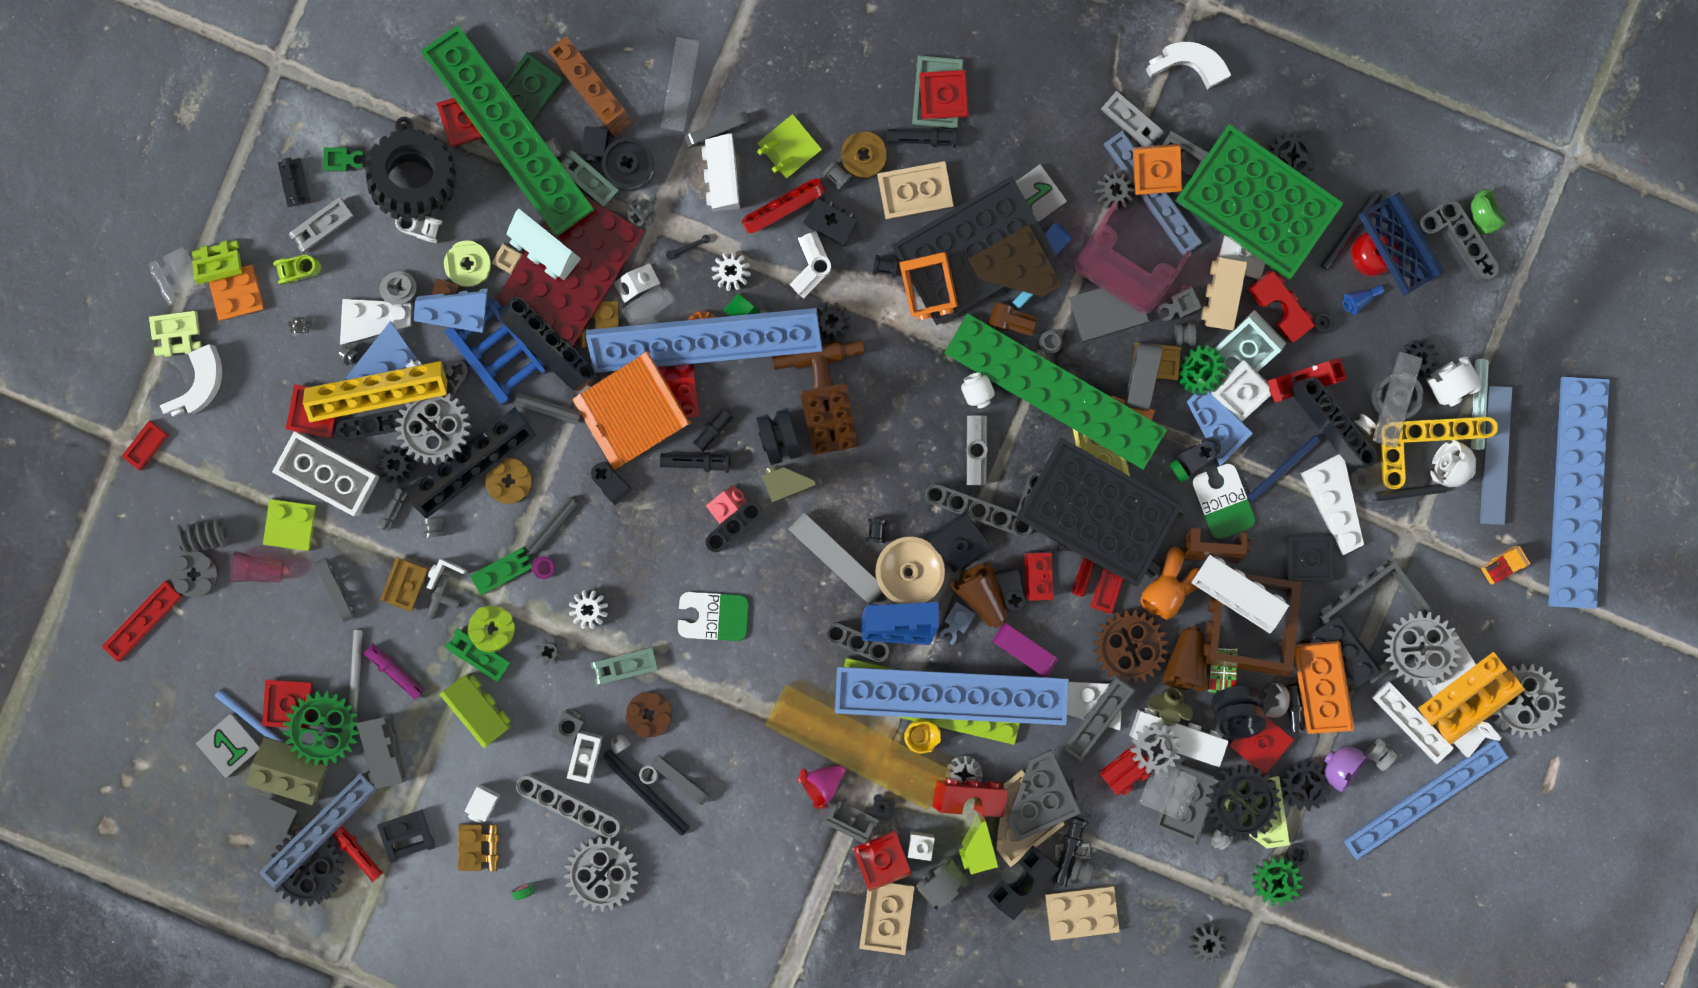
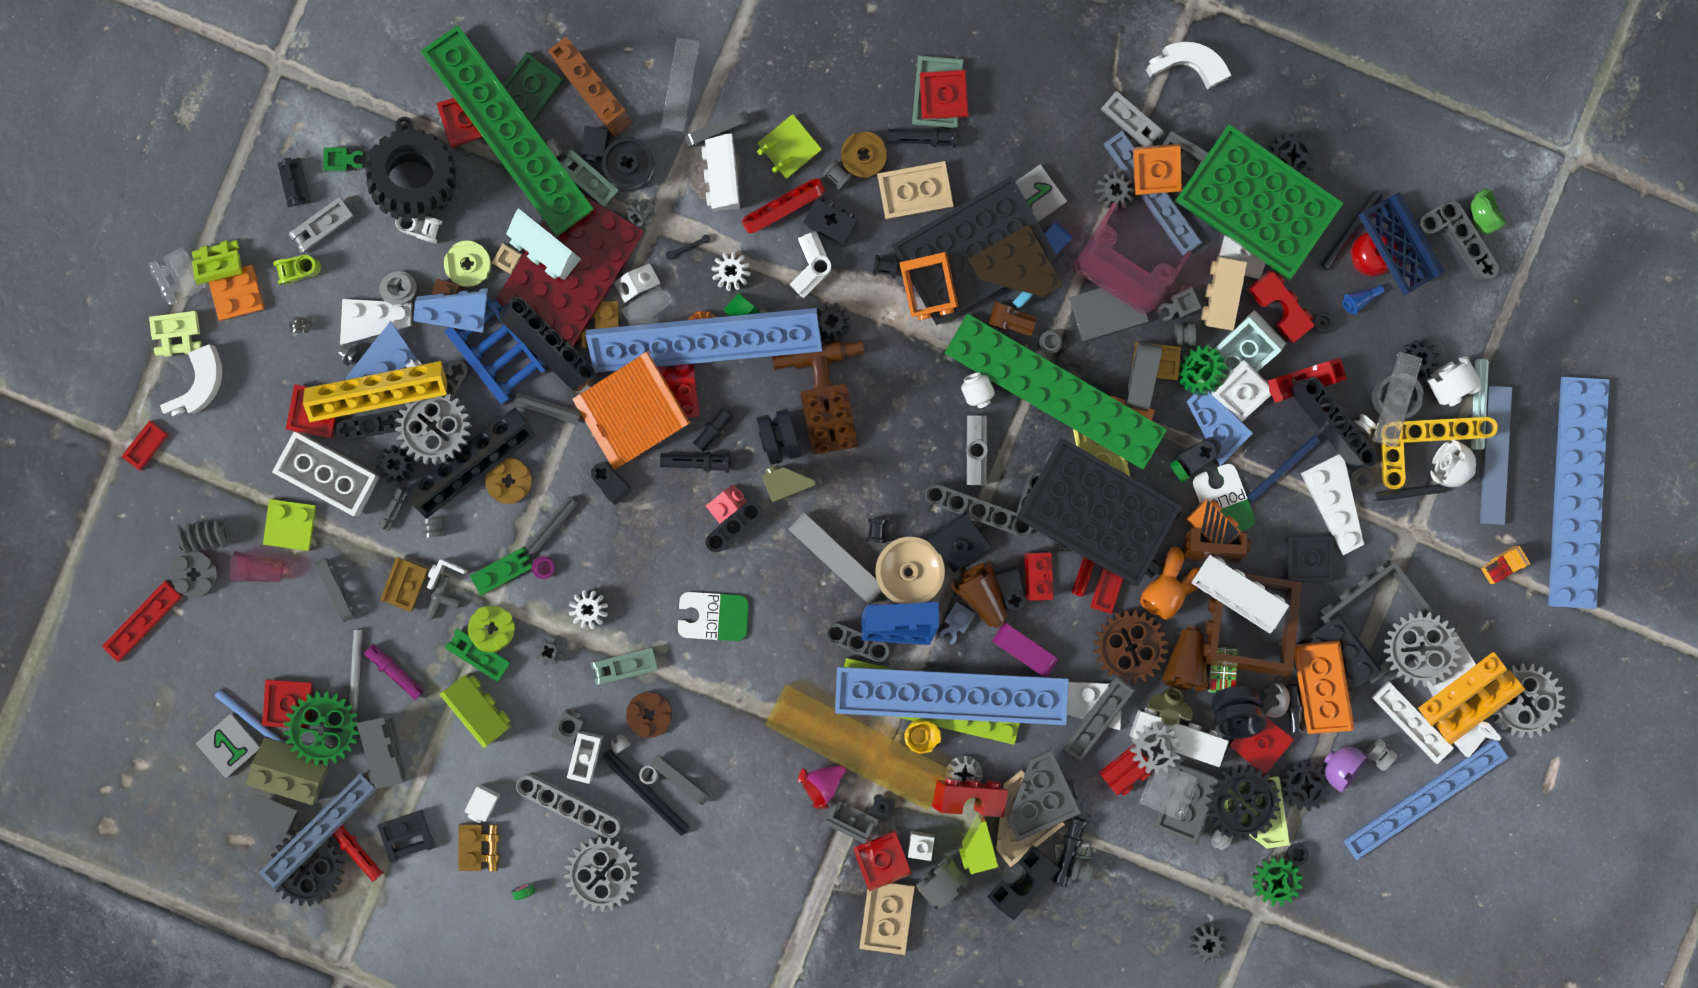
(1082, 912): tan plate -> none
(1213, 523): none -> brick

